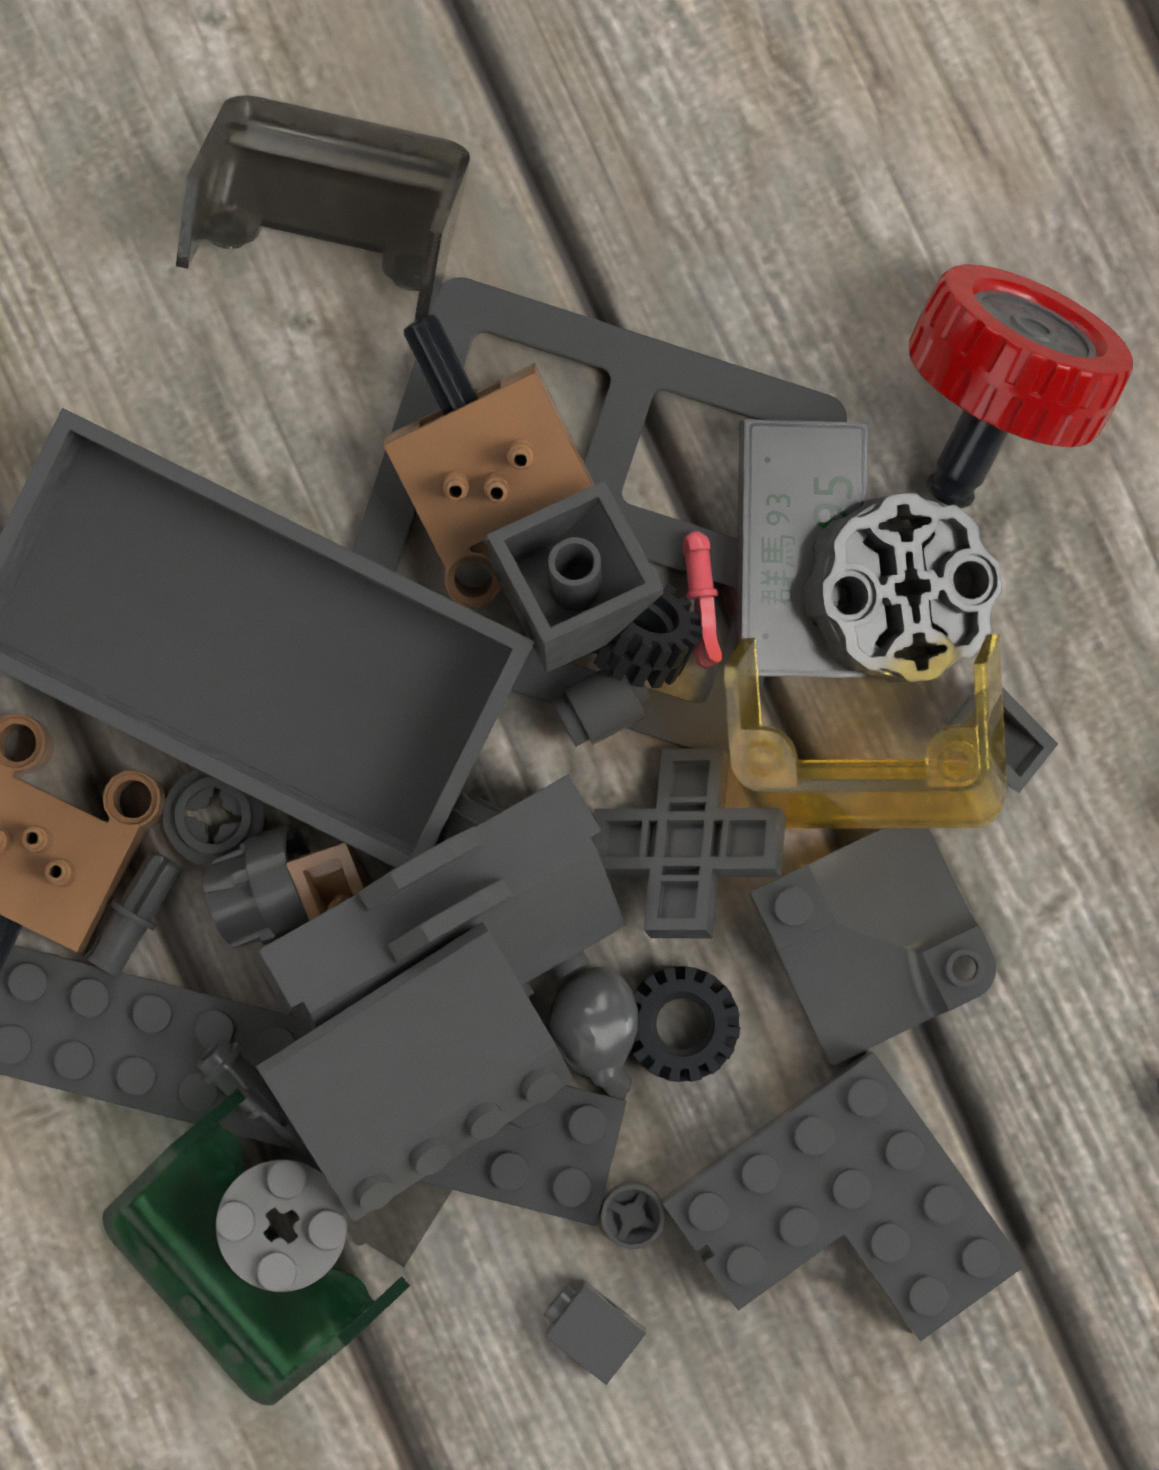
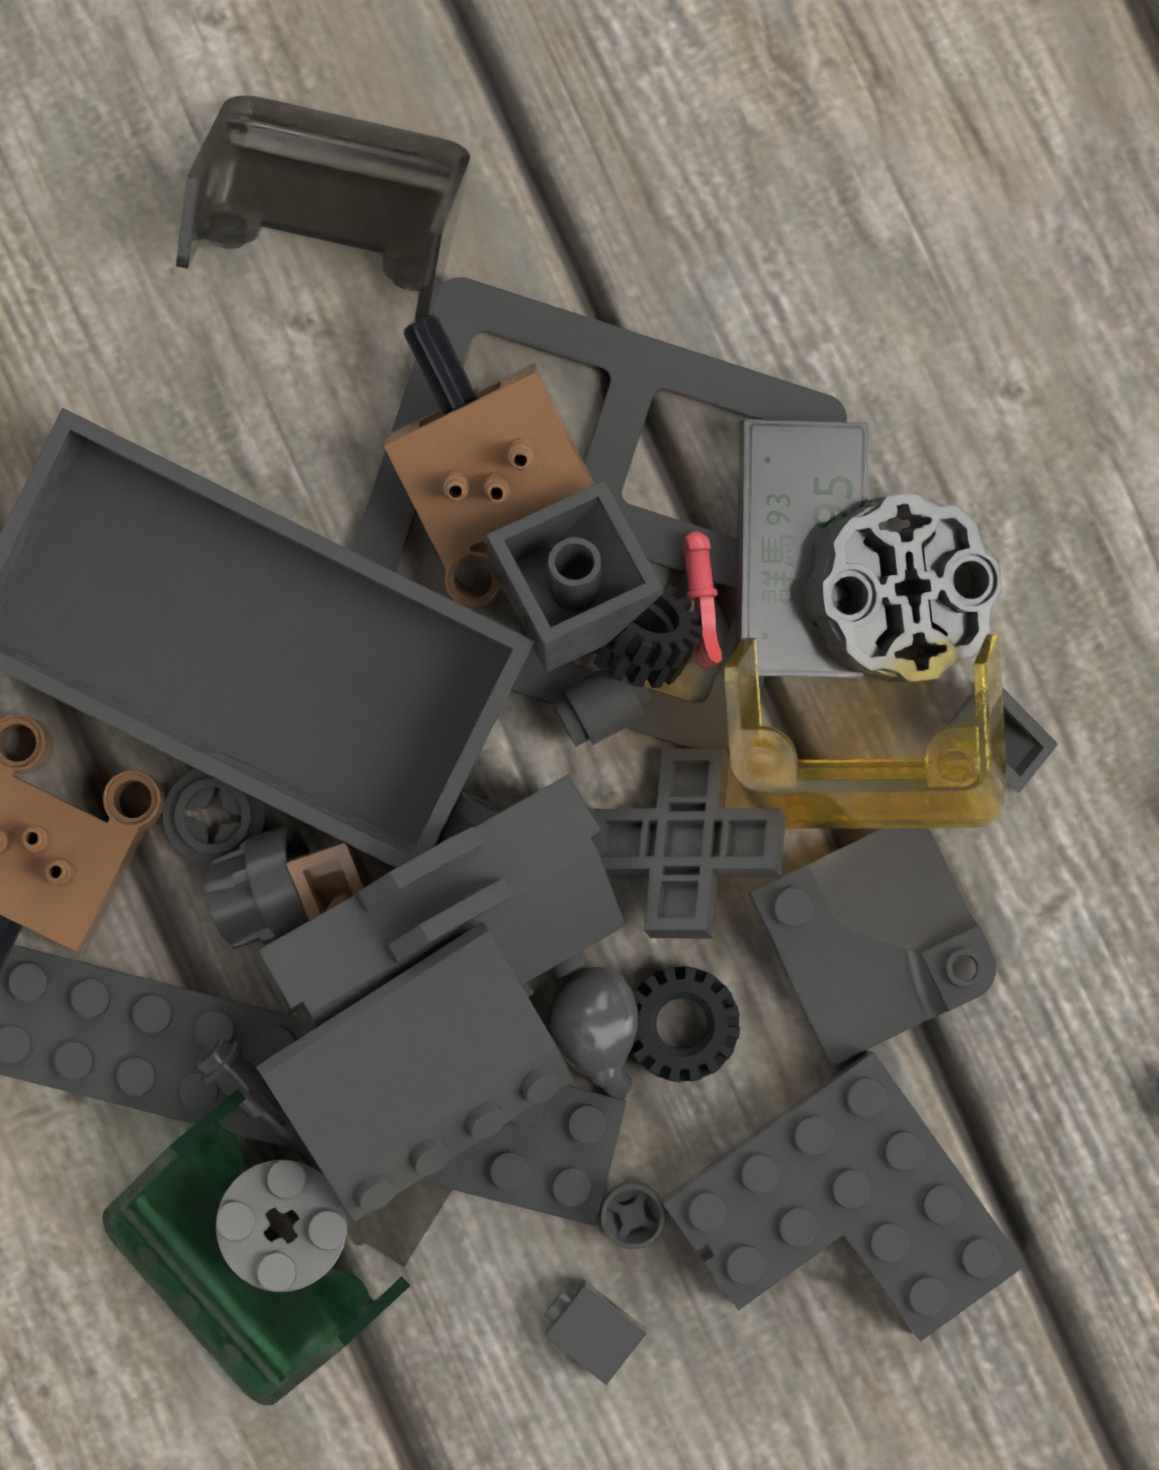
(133, 914): dark grey axle -> none
(1015, 365): red wheel -> none

